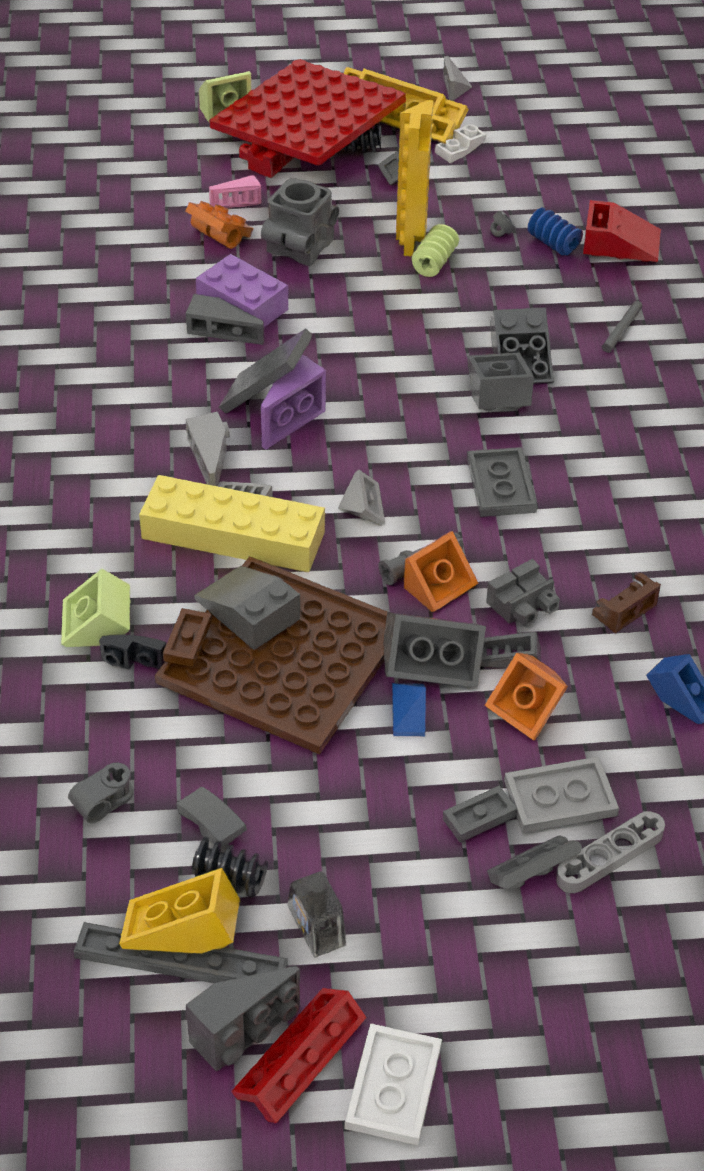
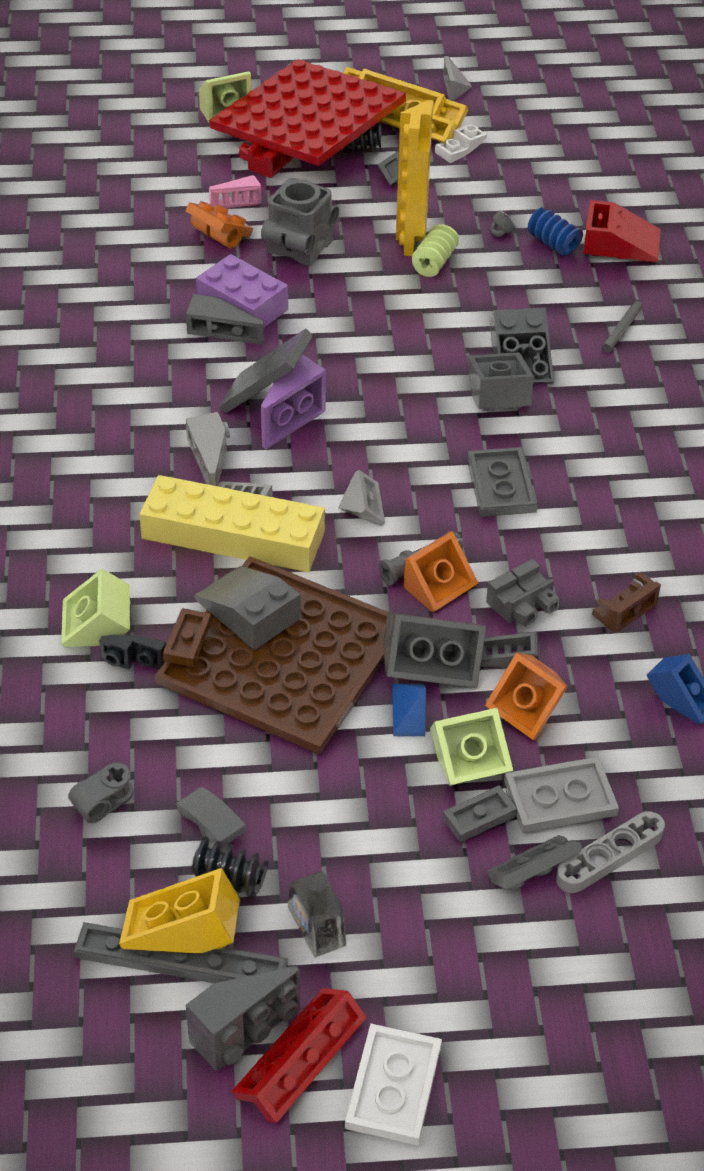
(471, 746): none -> yellowish green slope

